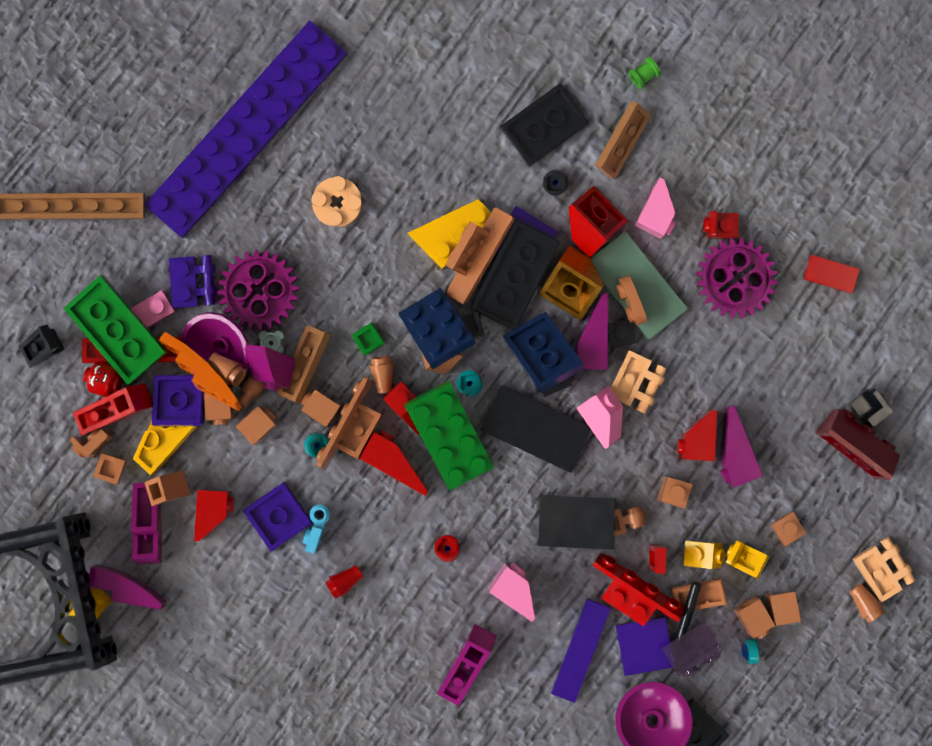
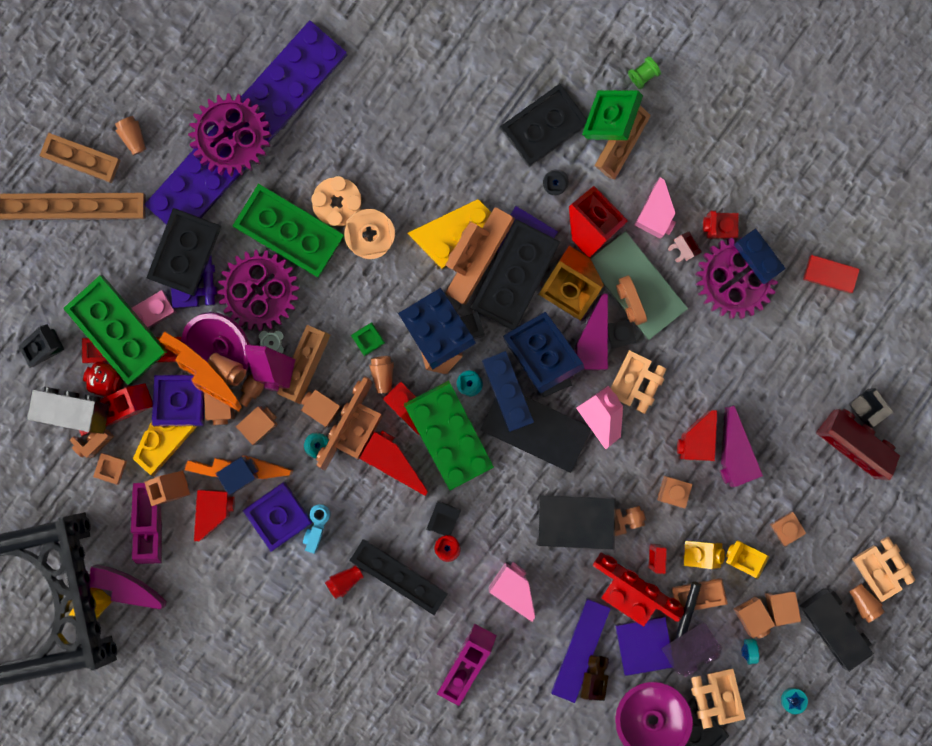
(68, 410): none -> brick
(80, 158): none -> medium nougat plate
(131, 134): none -> nougat cone
(183, 252): none -> black tile
(218, 115): none -> magenta gear
(238, 474): none -> dark blue brick
(266, 469): none -> orange slope
(288, 230): none -> green plate
(376, 221): none -> light nougat plate
(398, 577): none -> black plate
(443, 518): none -> black panel
(507, 391): none -> dark blue brick
(595, 682): none -> dark brown plate
(612, 114): none -> green plate
(687, 247): none -> tile
(725, 698): none -> light nougat plate
(759, 256): none -> dark blue plate
(794, 700): none -> teal tile
(837, 629): none -> black brick

